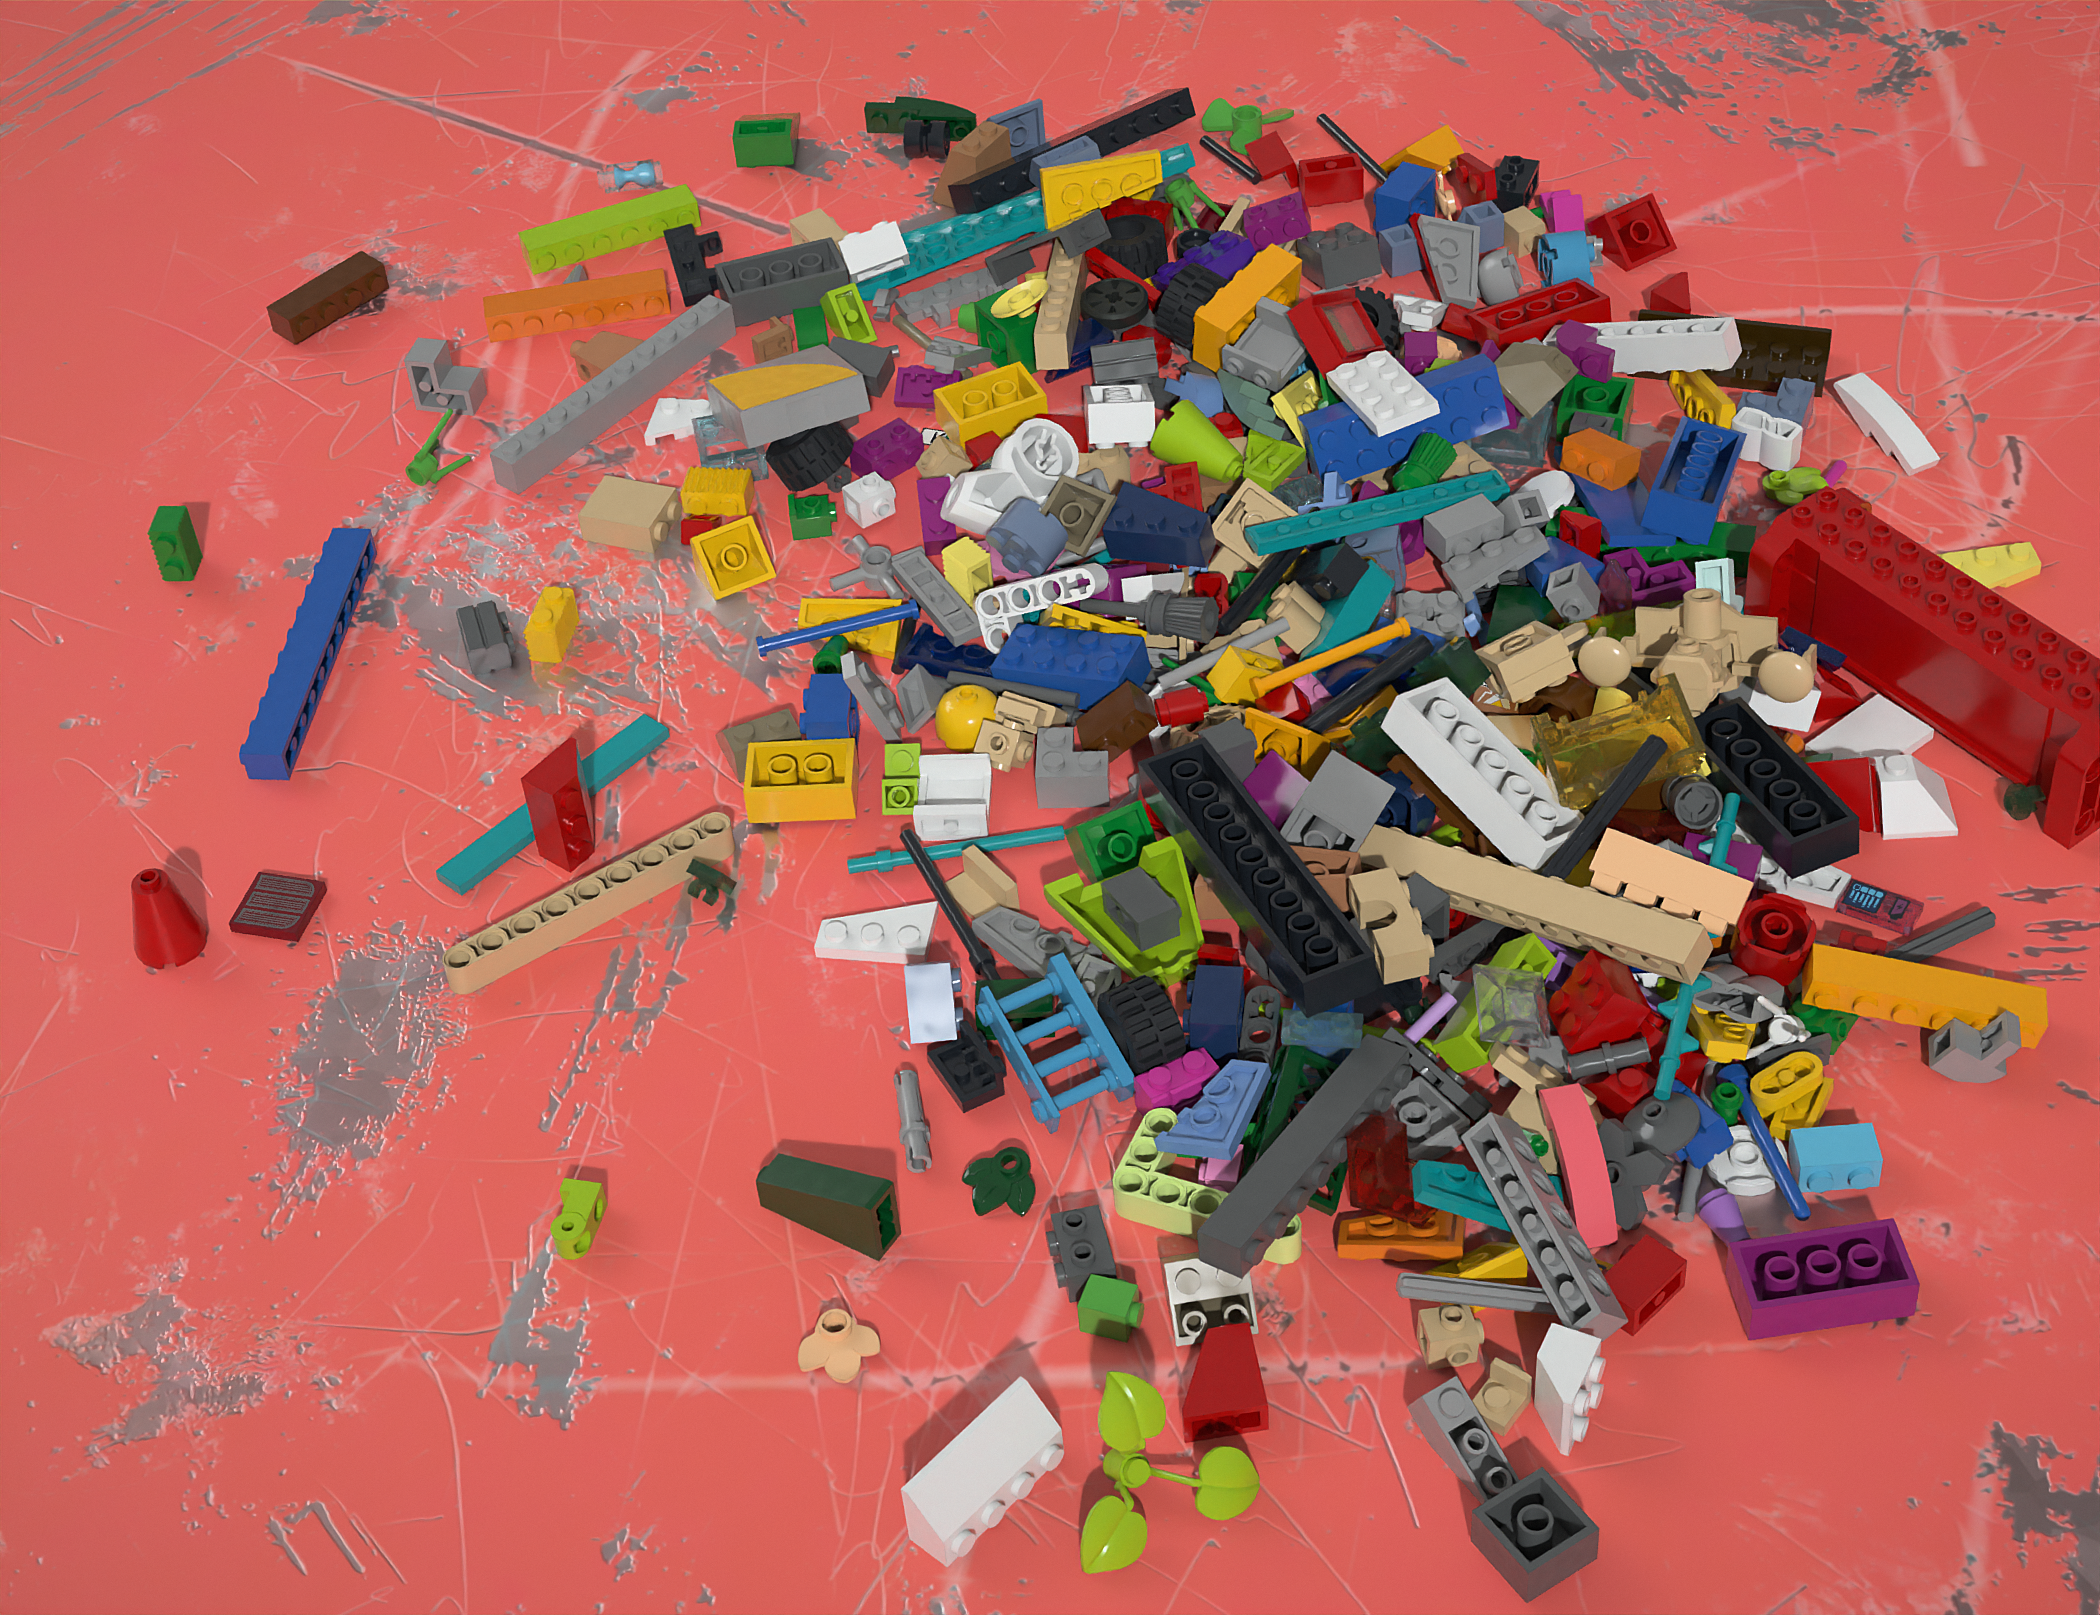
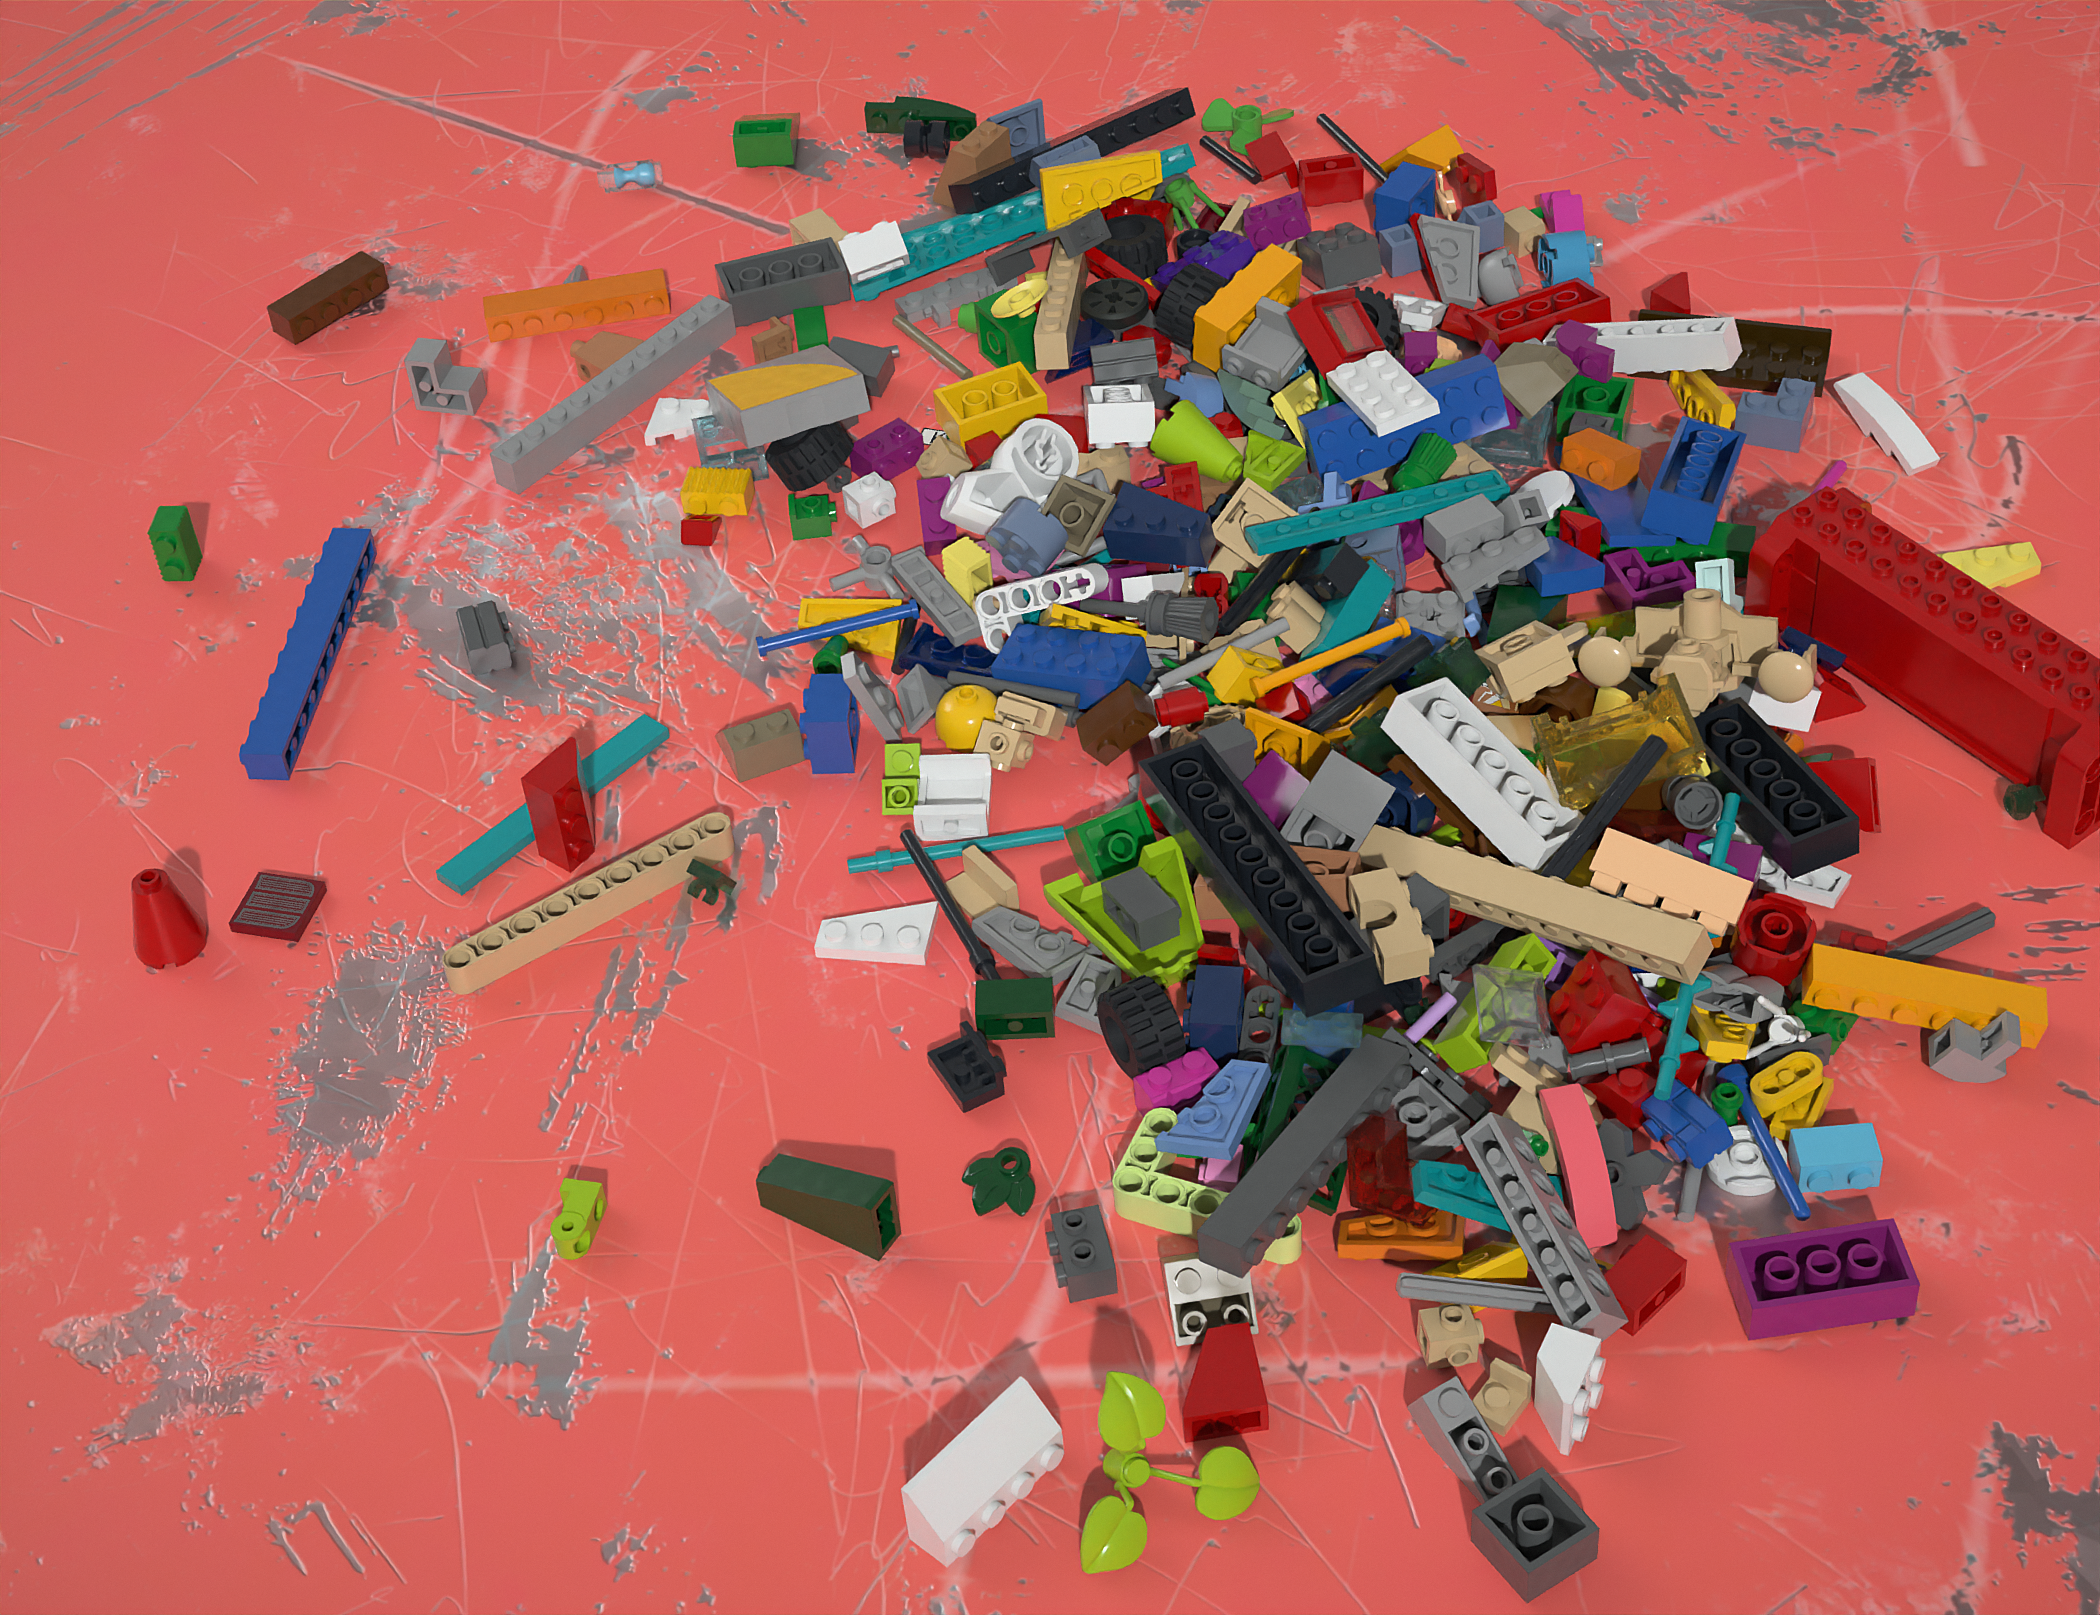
(425, 464): bright green plant -> none
(551, 624): yellow brick -> none
(608, 229): lime brick -> none
(629, 514): tan brick -> none
(686, 256): black hinge -> none
(731, 558): yellow slope -> none
(801, 780): yellow brick -> none
(838, 1351): light nougat plate -> none
(848, 314): lime slope -> none
(883, 301): light grey bar -> none
(913, 1129): light grey pin -> none
(917, 383): magenta bracket -> none
(931, 1001): brick -> none
(954, 355): light grey wing -> none
(1068, 776): light grey brick -> none
(1078, 1013): dark azure fence -> none
(1110, 1308): bright green brick -> none
(1516, 182): black brick -> none
(1573, 592): light grey brick -> none
(1615, 588): clear pink slope -> none
(1633, 233): red slope -> none
(1663, 1123): dark grey dish -> none
(1723, 1216): medium lavender cone -> none
(1768, 439): white brick -> none
(1792, 485): lime plate -> none
(1872, 731): white tile -> none
(1880, 907): tile -> none
(1912, 799): white slope -> none

